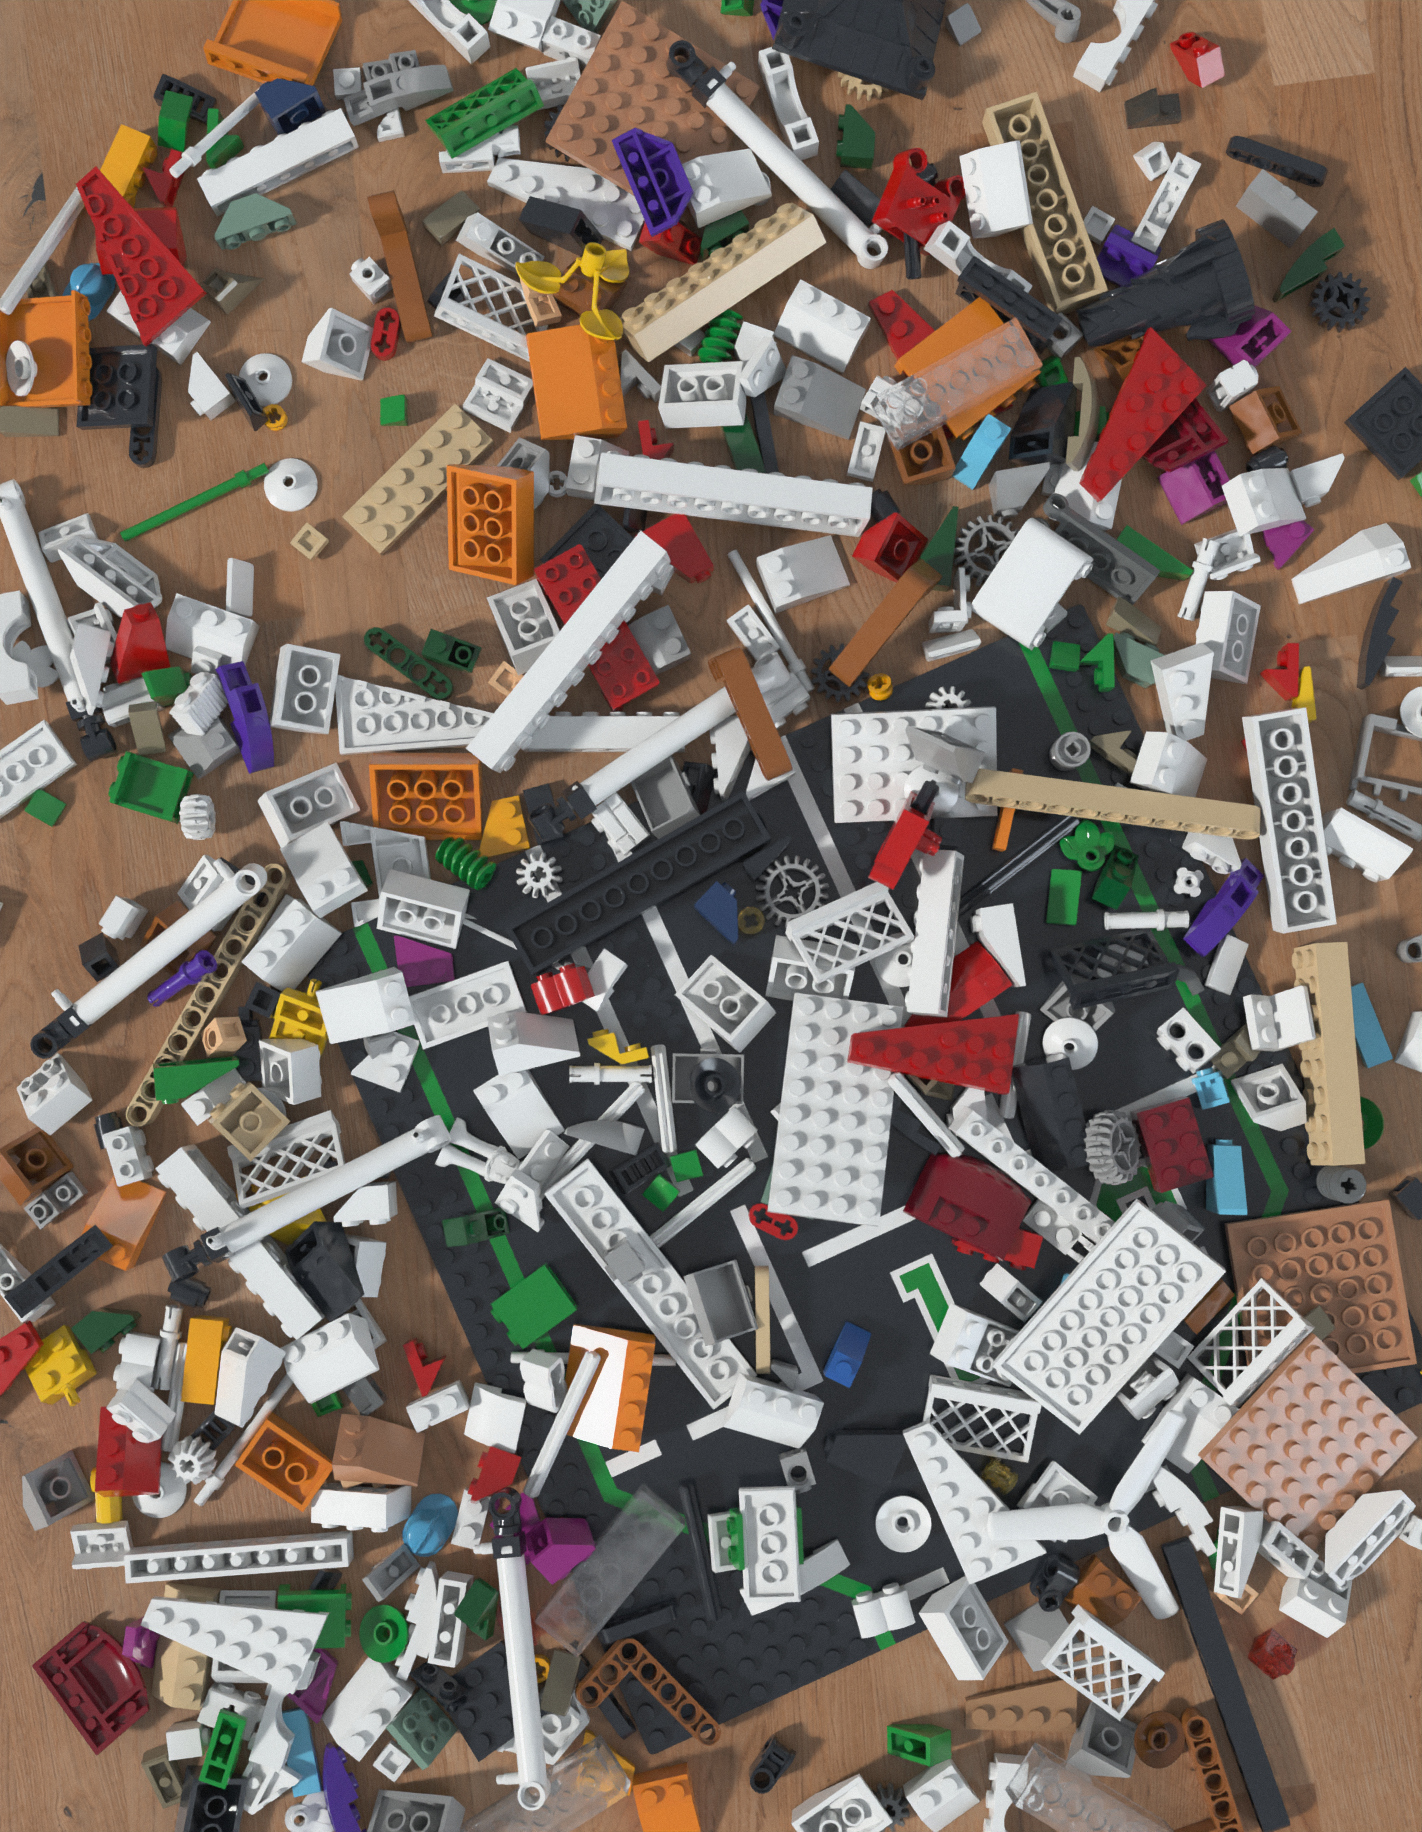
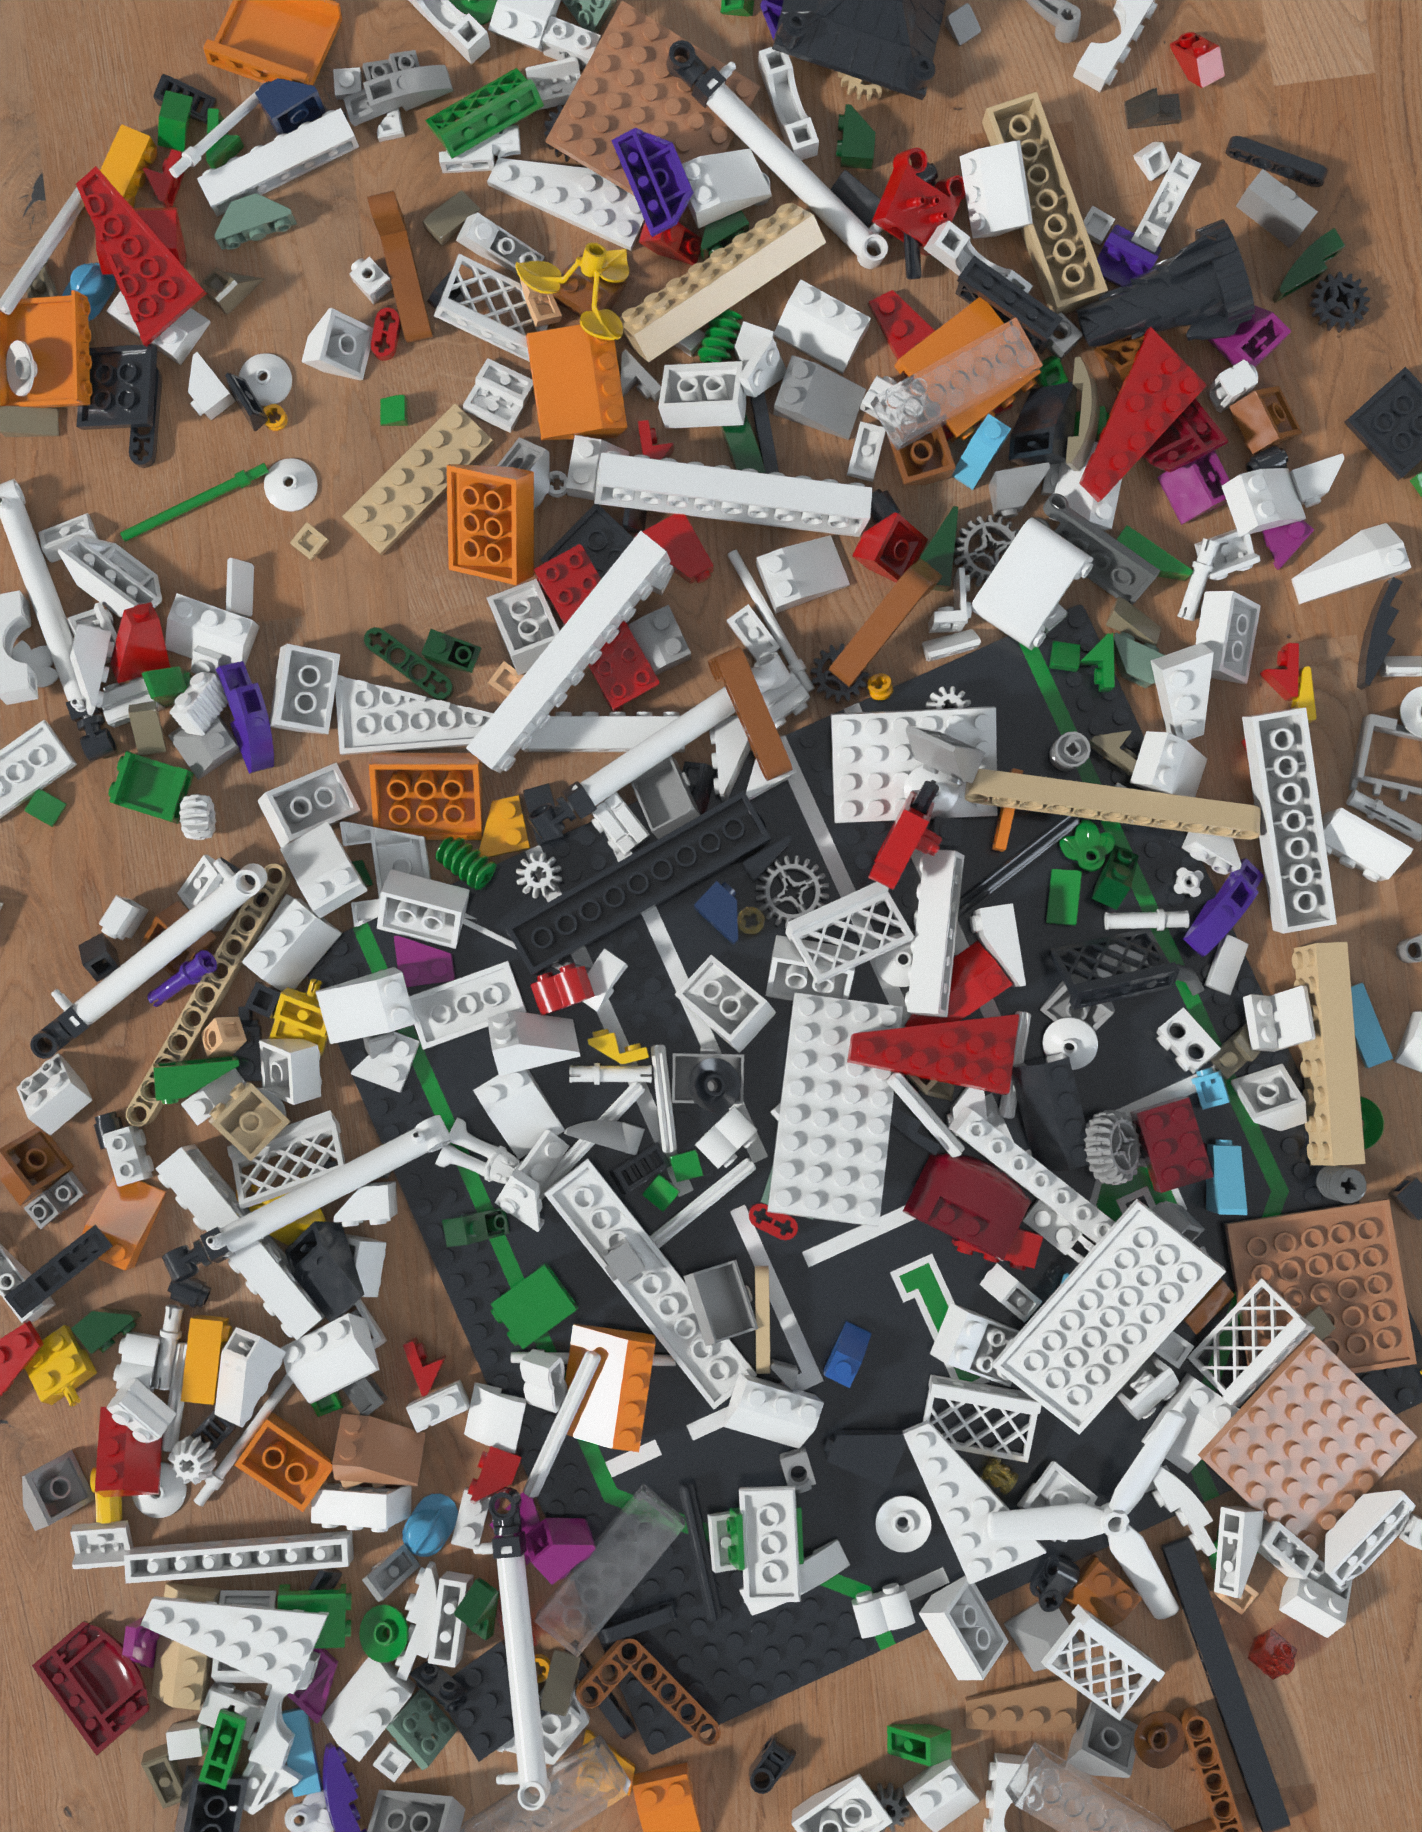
(559, 225): black slope -> none

